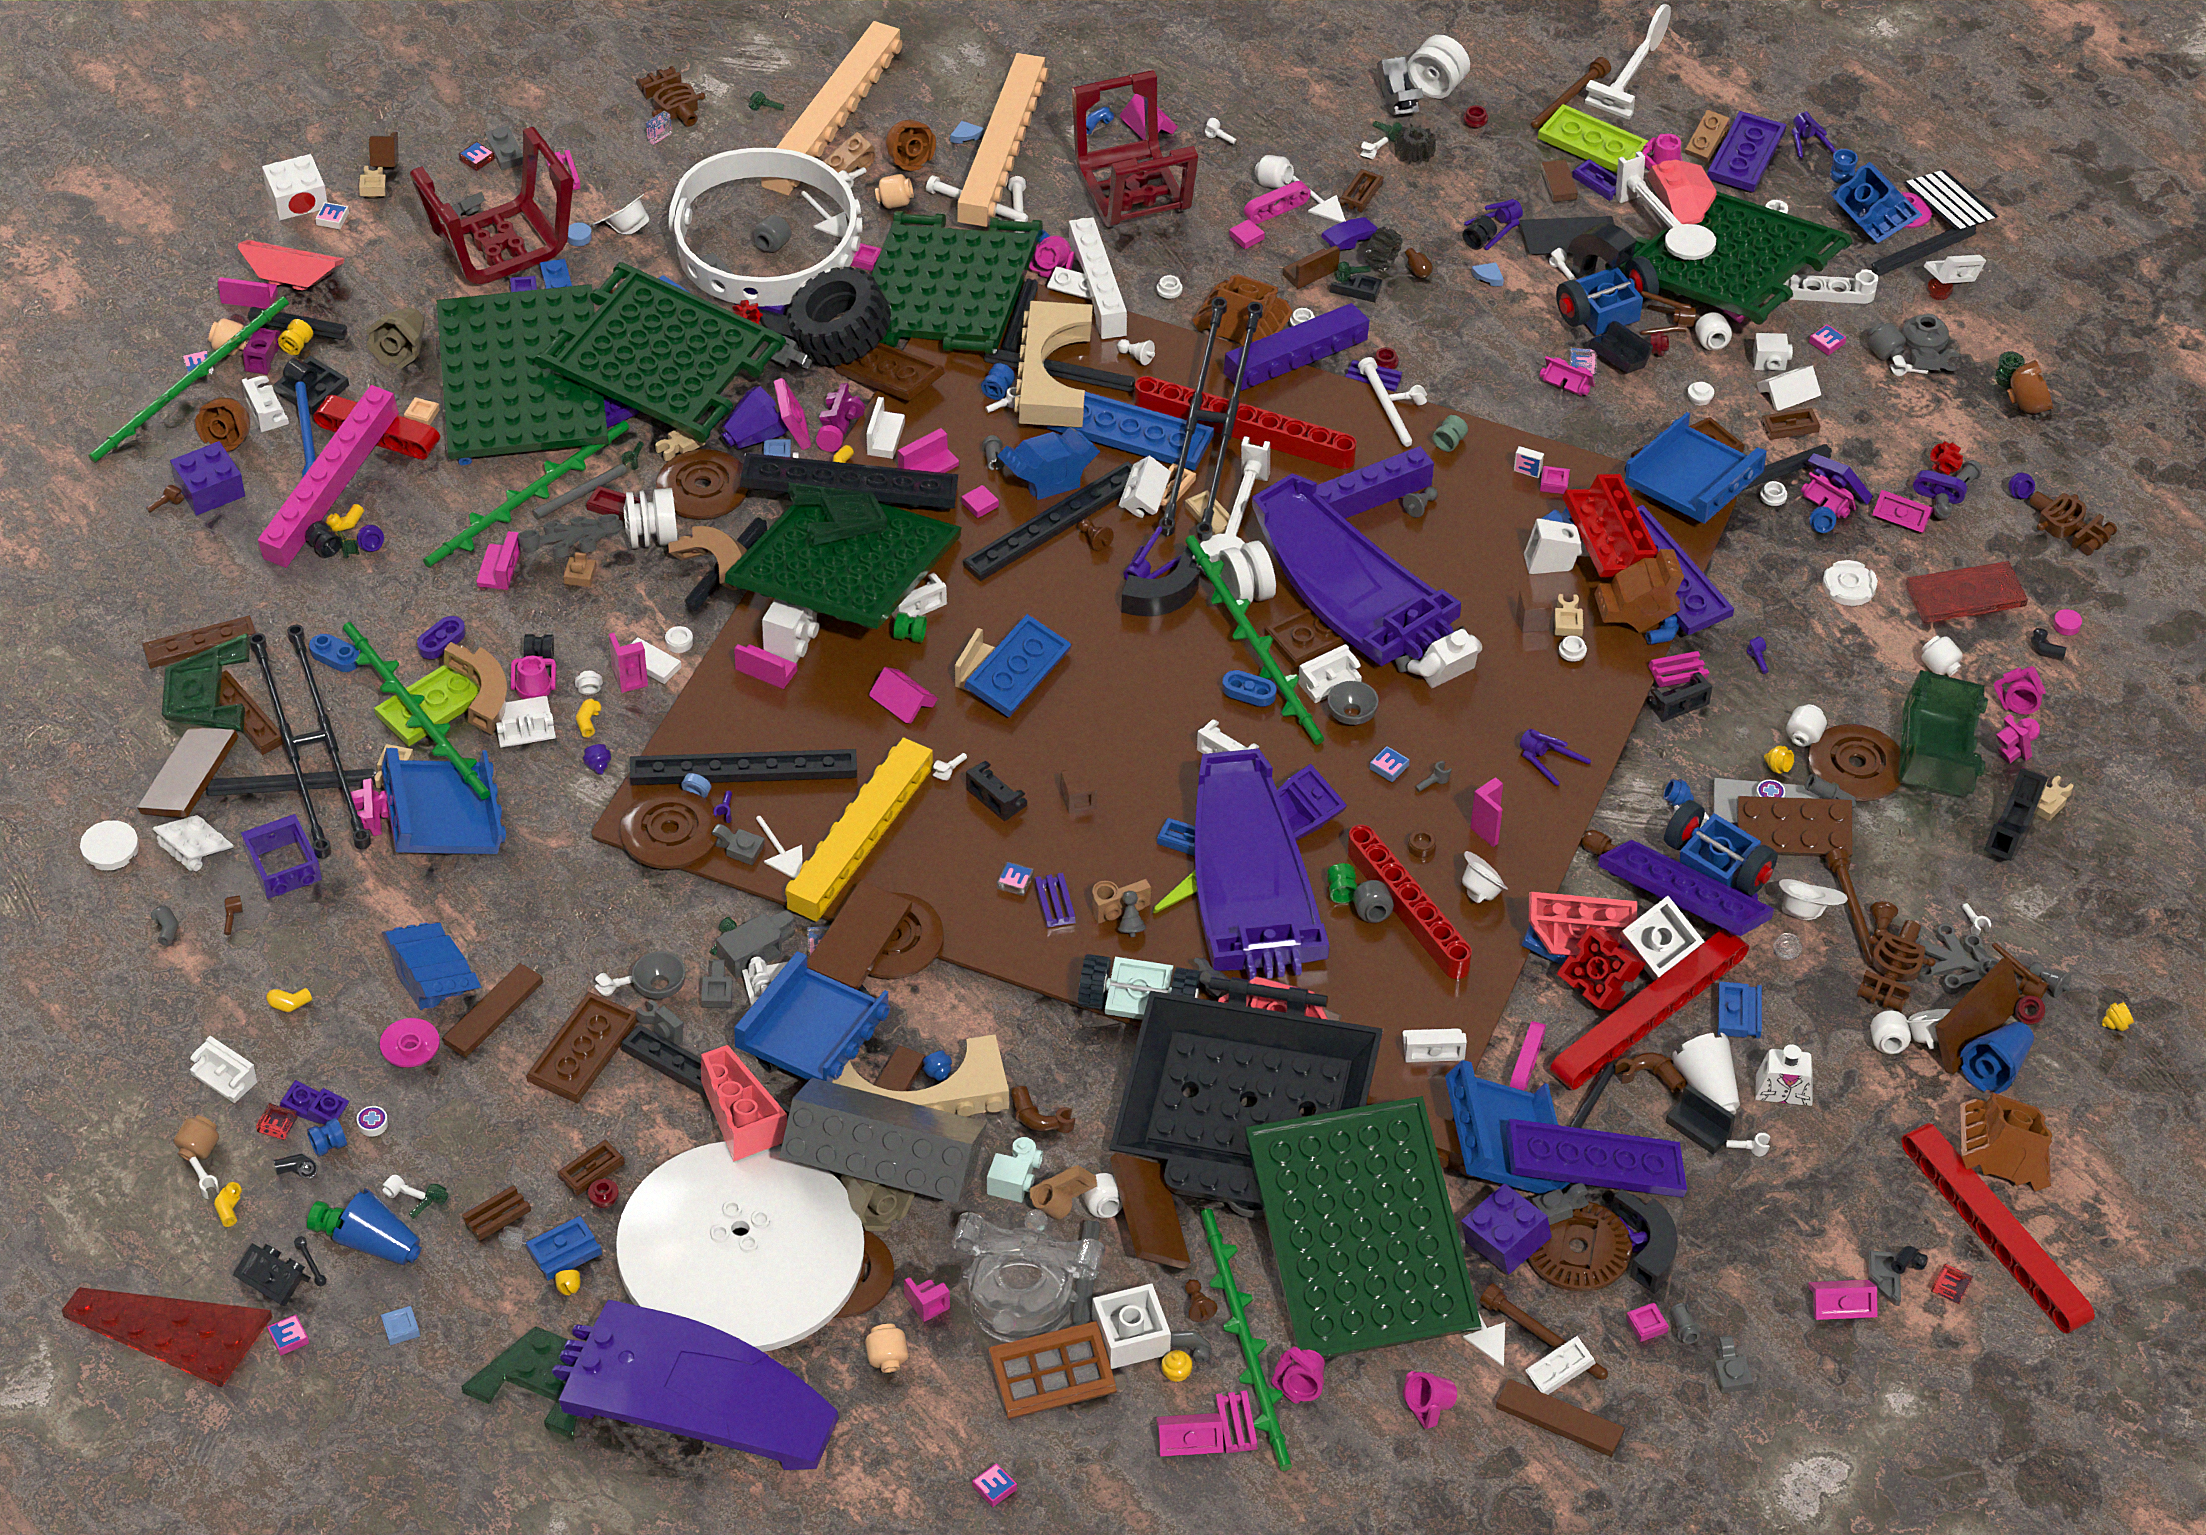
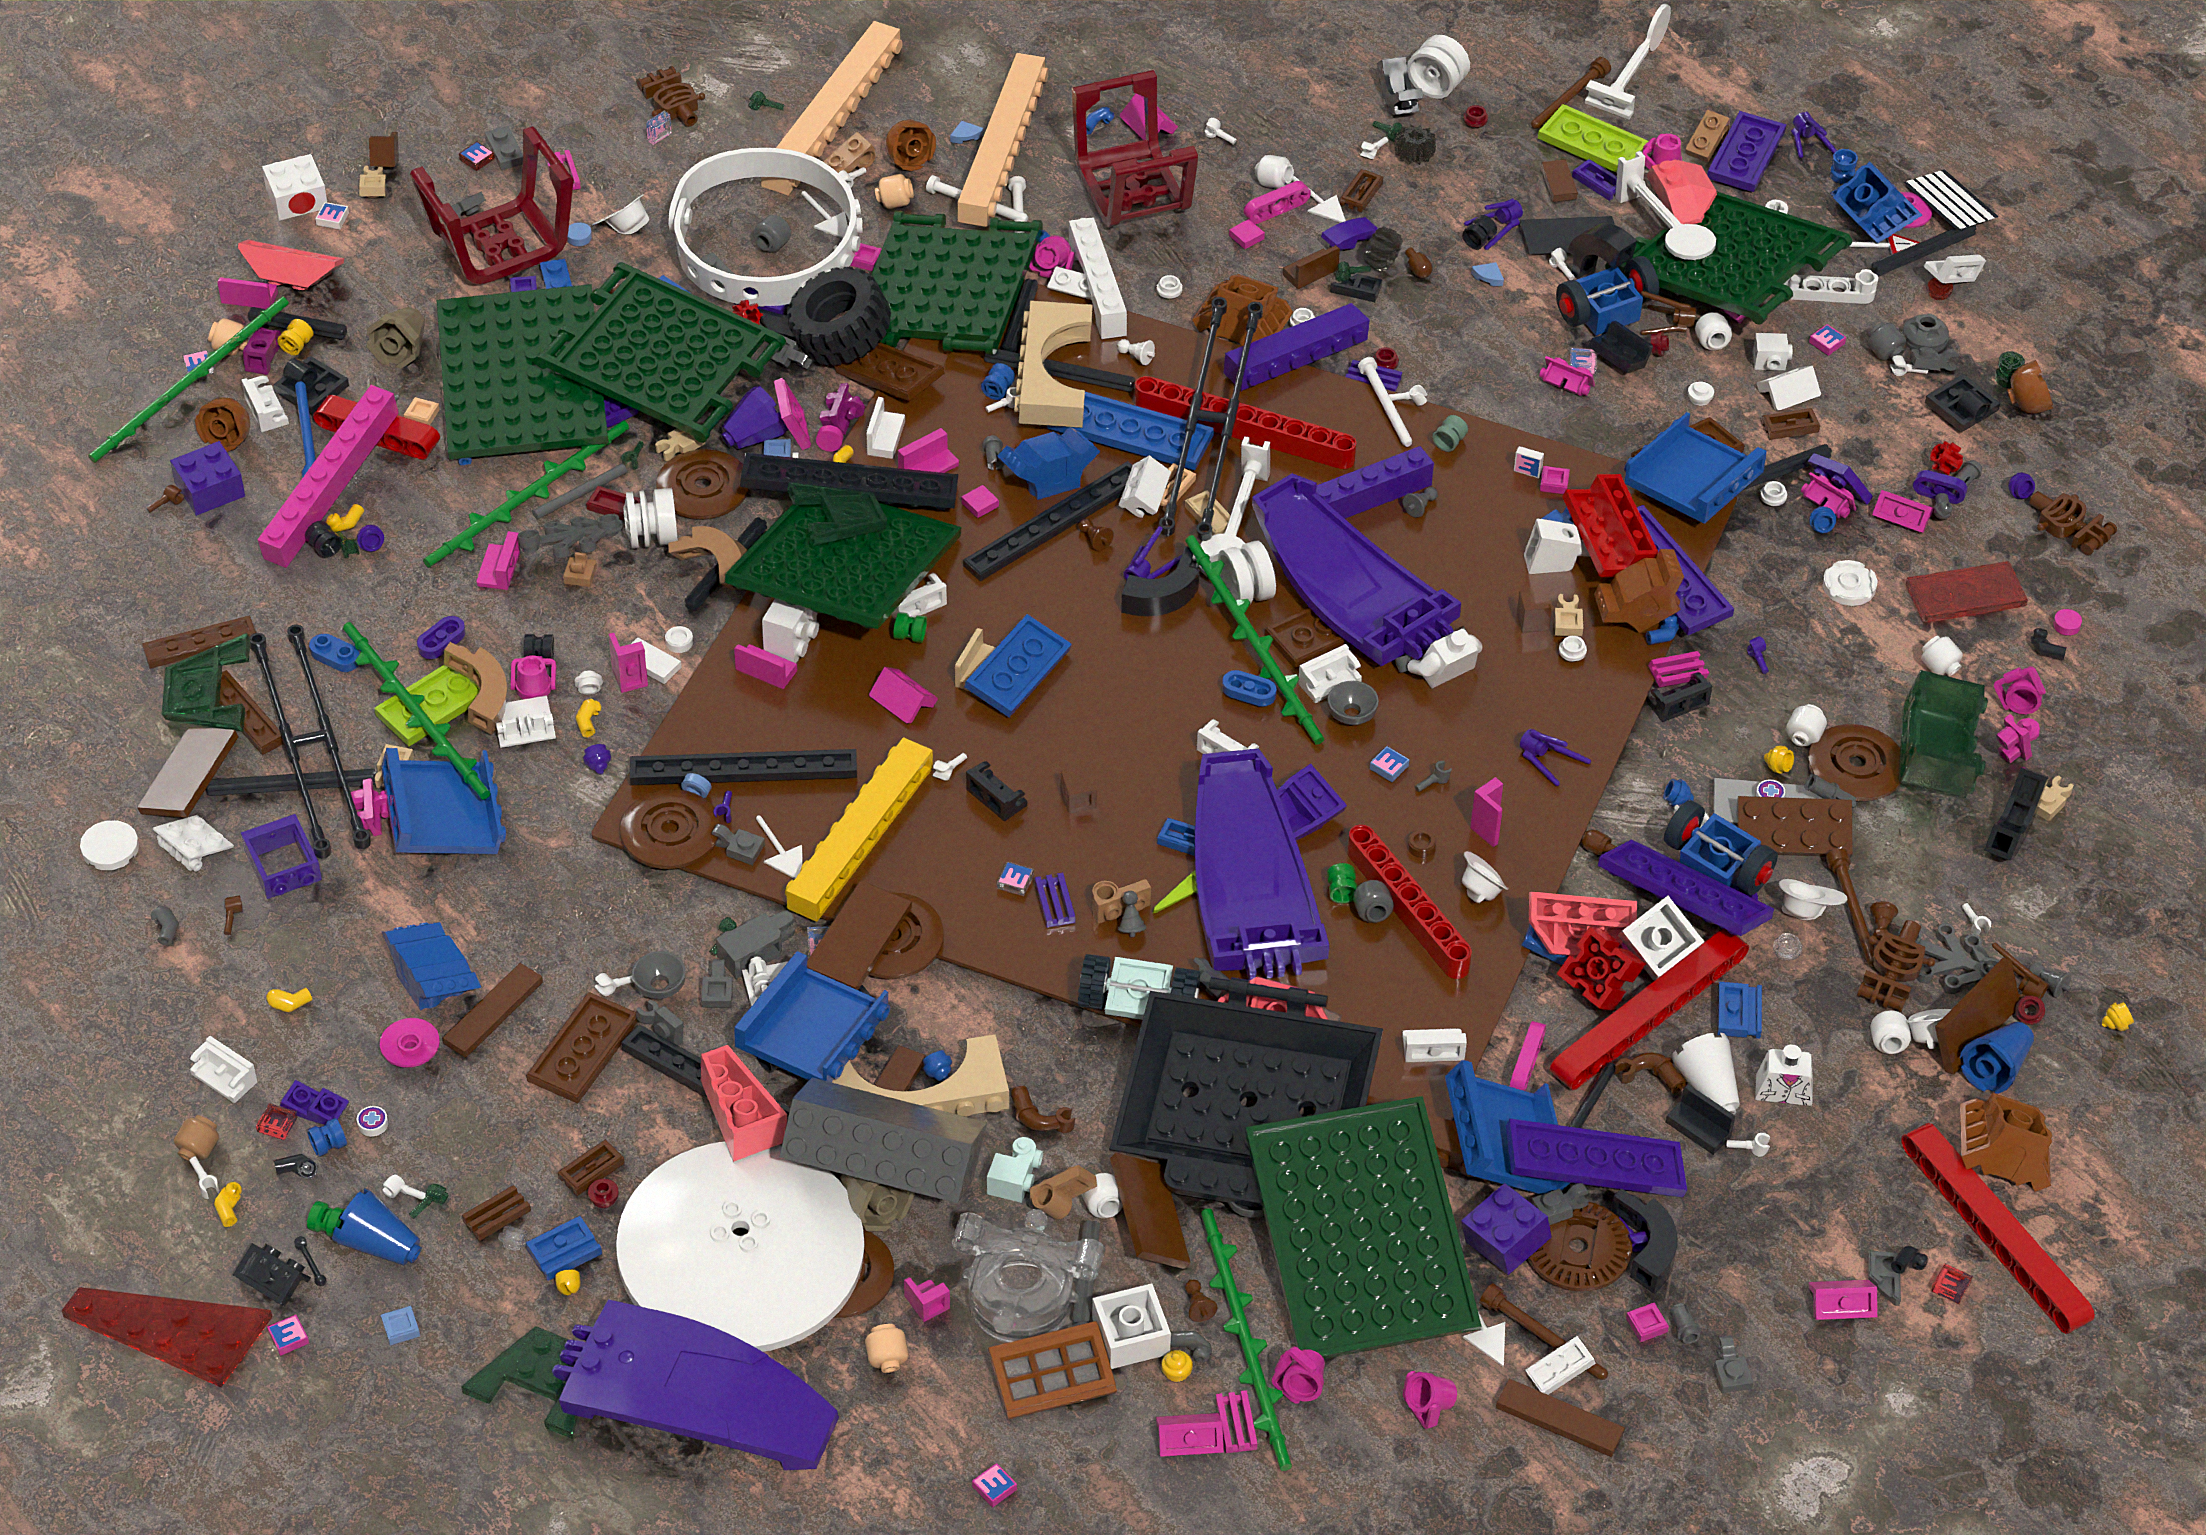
(1895, 243): none -> white piece
(1962, 403): none -> black plate

